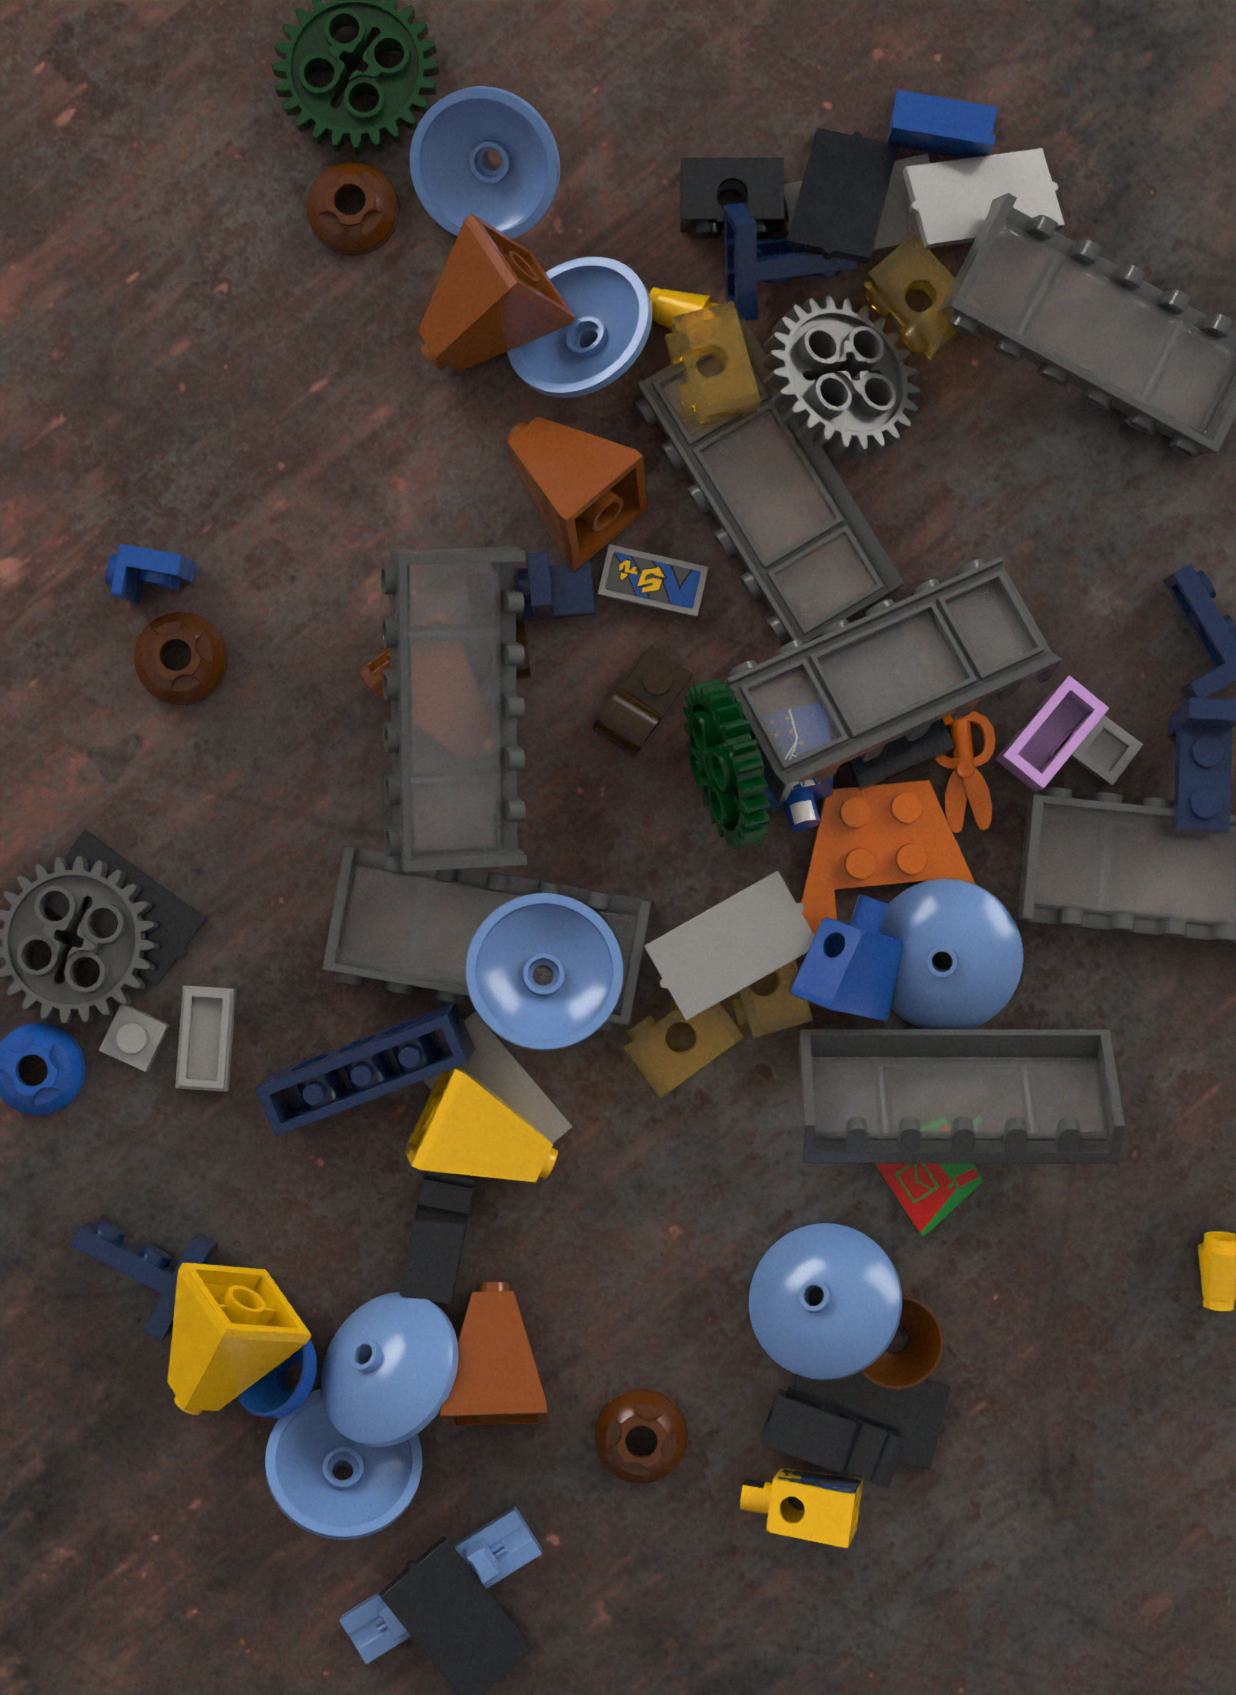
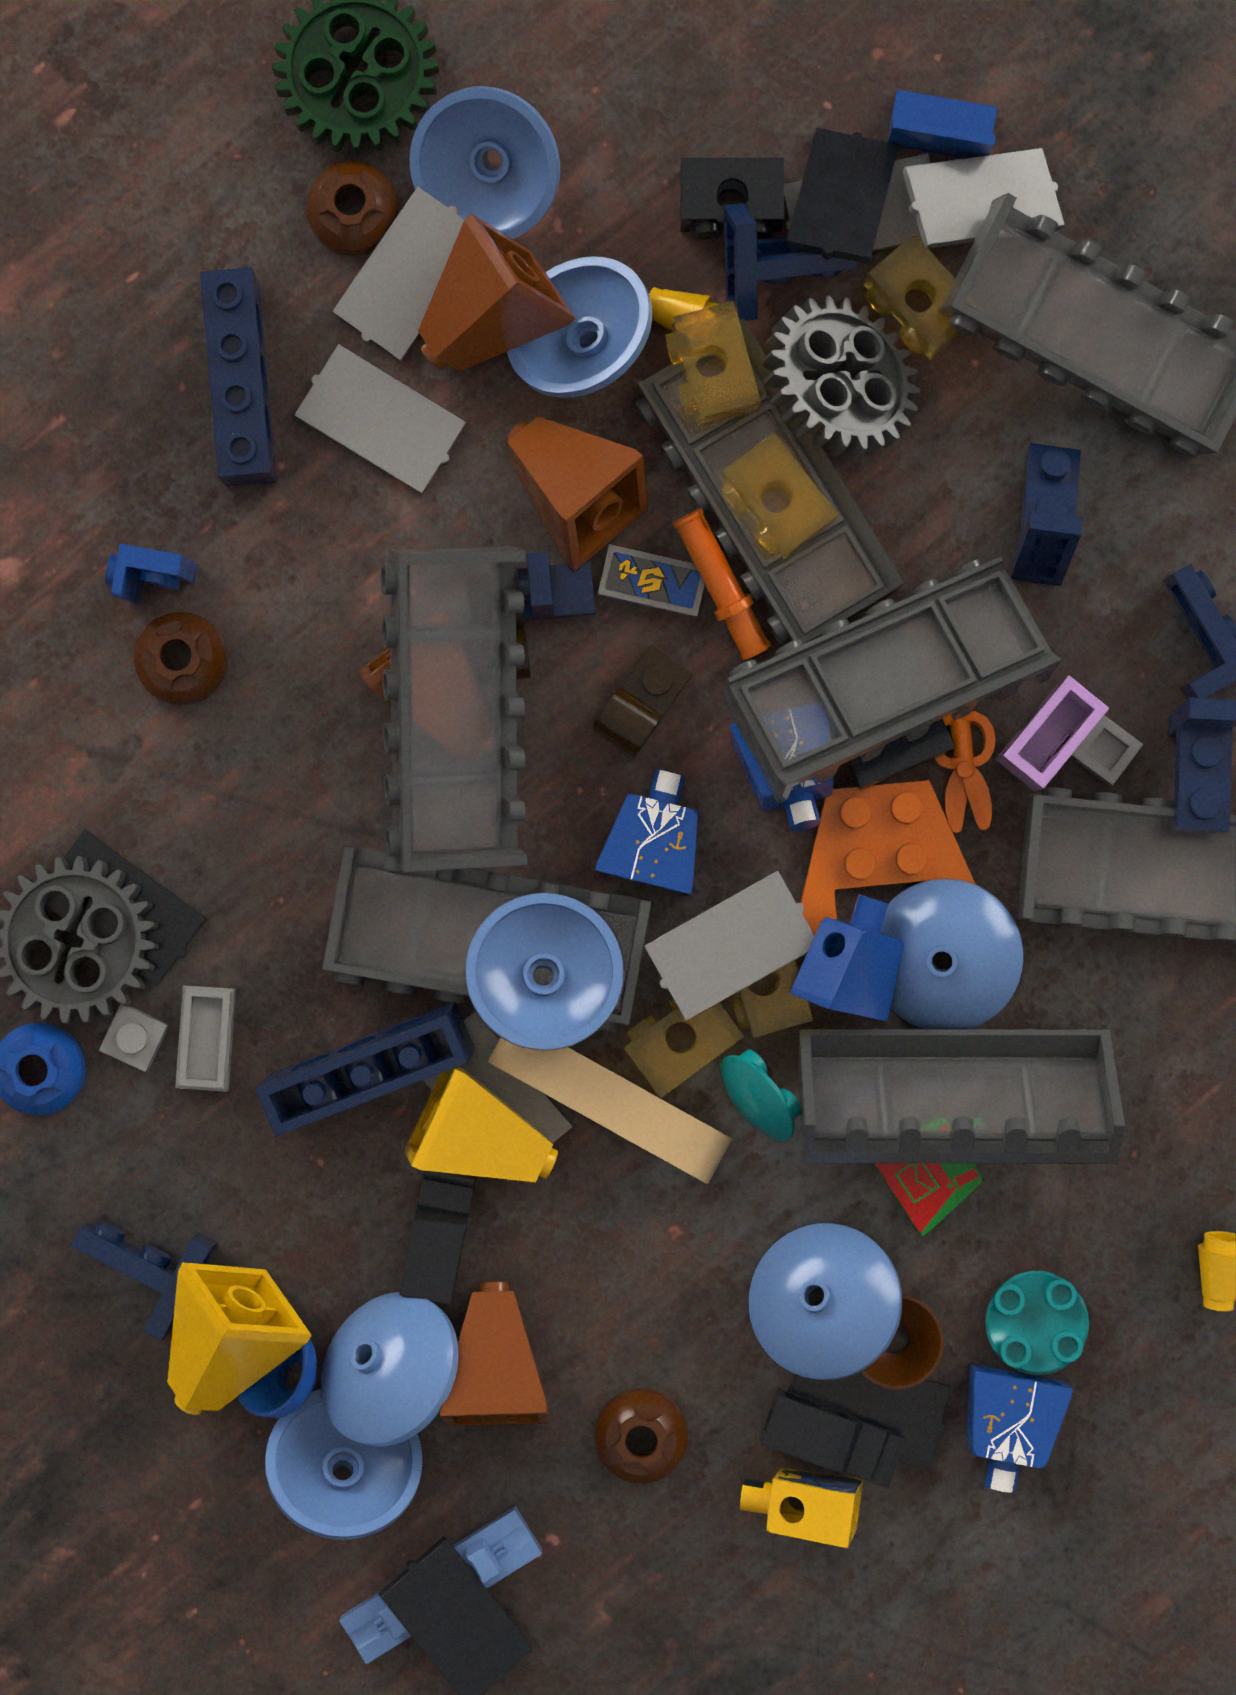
(238, 377): none -> dark blue brick
(380, 419): none -> light grey piece
(402, 274): none -> light grey piece
(617, 1106): none -> tan beam
(654, 838): none -> blue torso
(716, 573): none -> orange pin
(726, 764): dark green gear -> none
(758, 1097): none -> teal dish
(770, 467): none -> clear yellow brick
(1013, 1421): none -> blue torso
(1037, 1322): none -> teal dish
(1048, 515): none -> dark blue bracket

